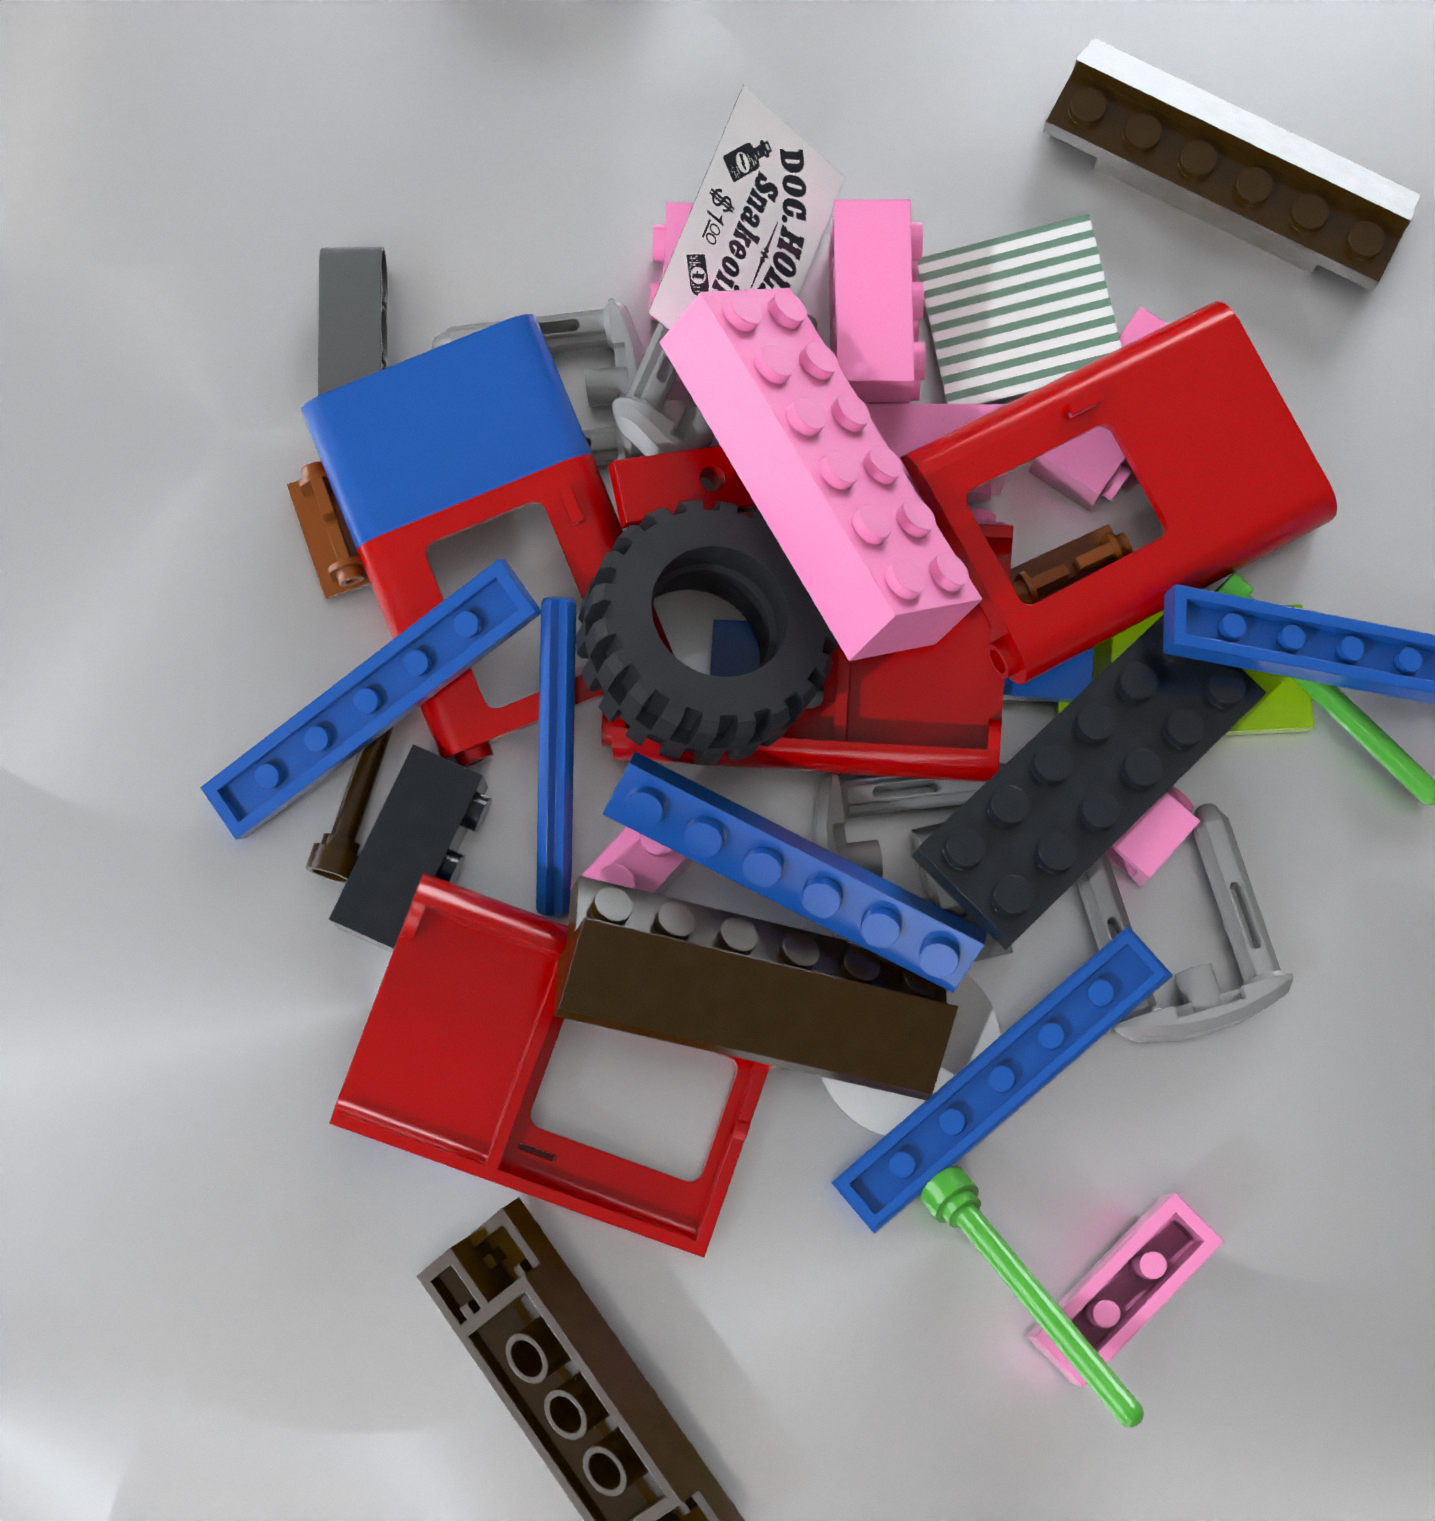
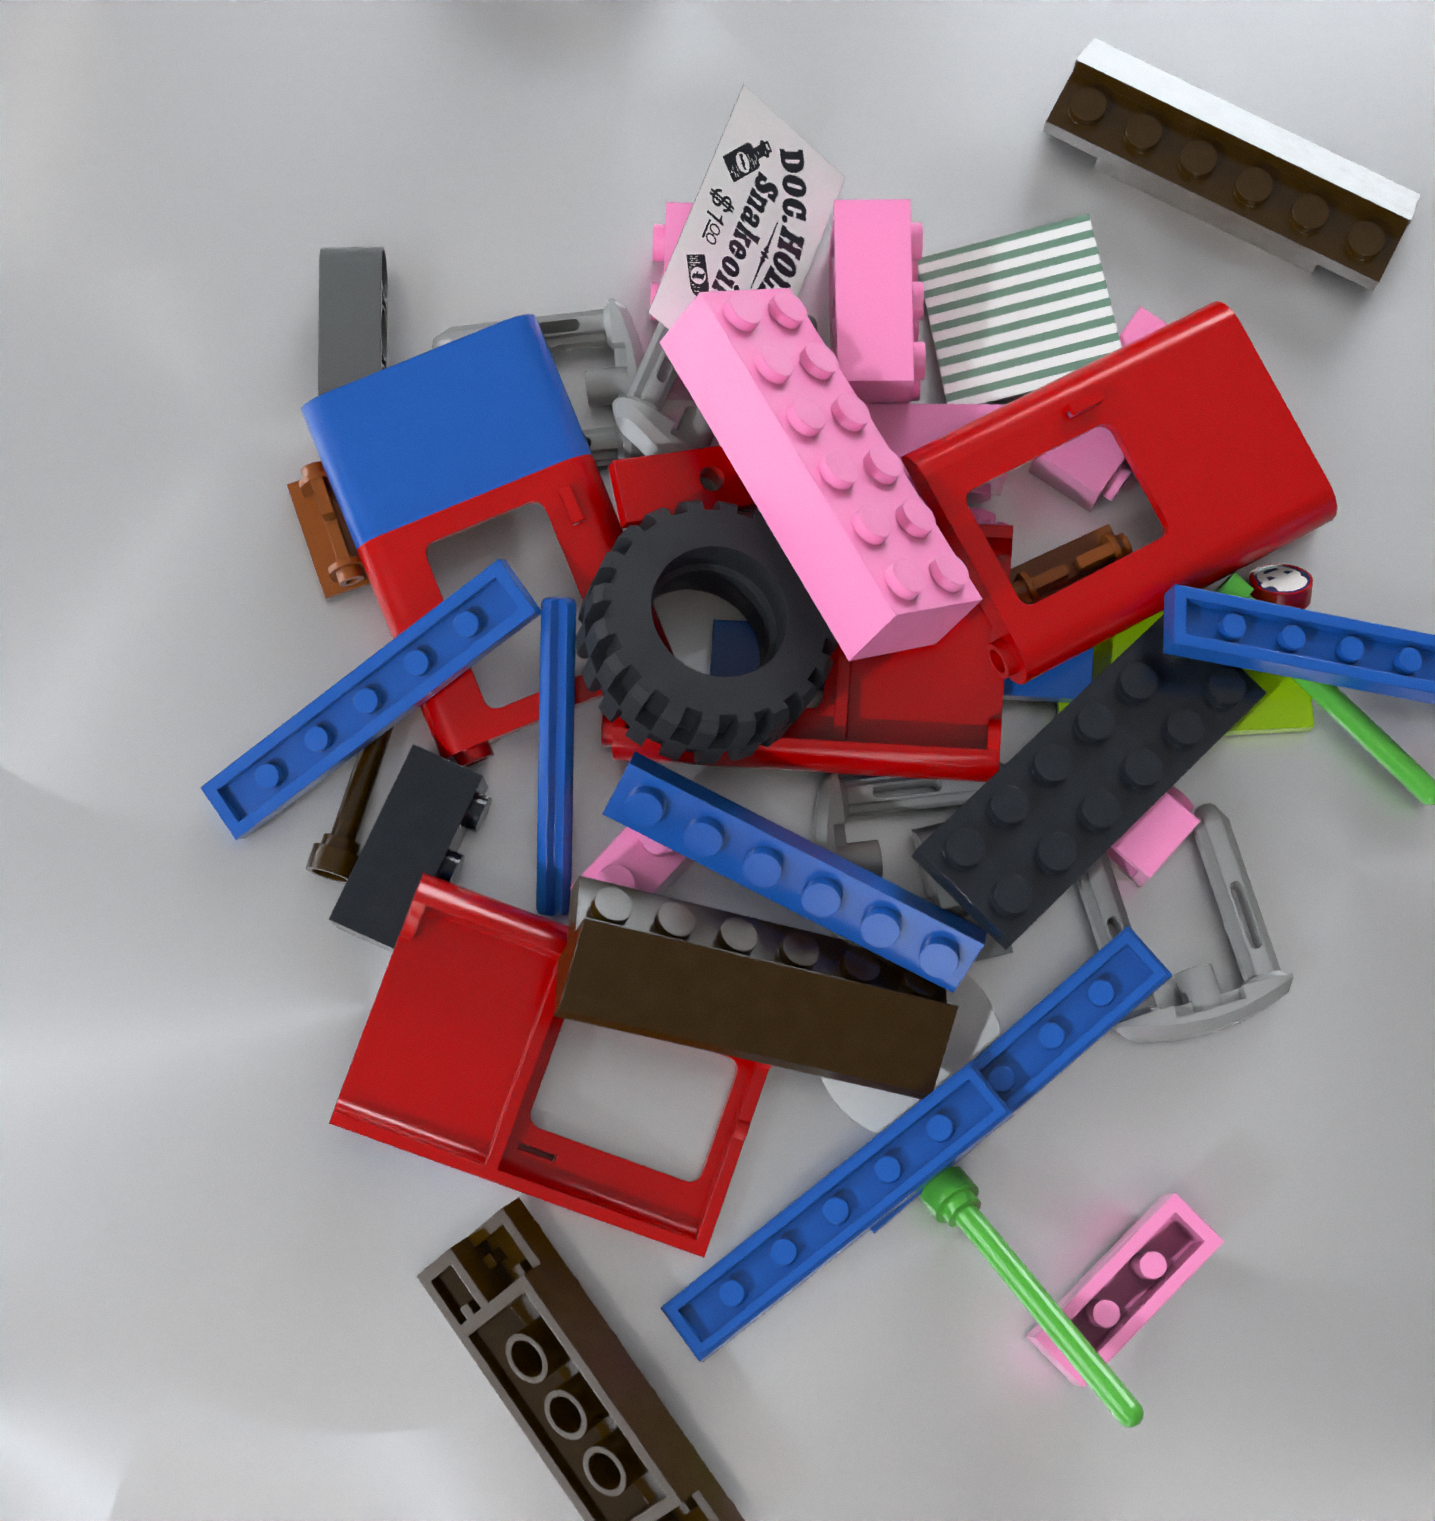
(836, 1212): none -> blue tile
(1282, 585): none -> tile

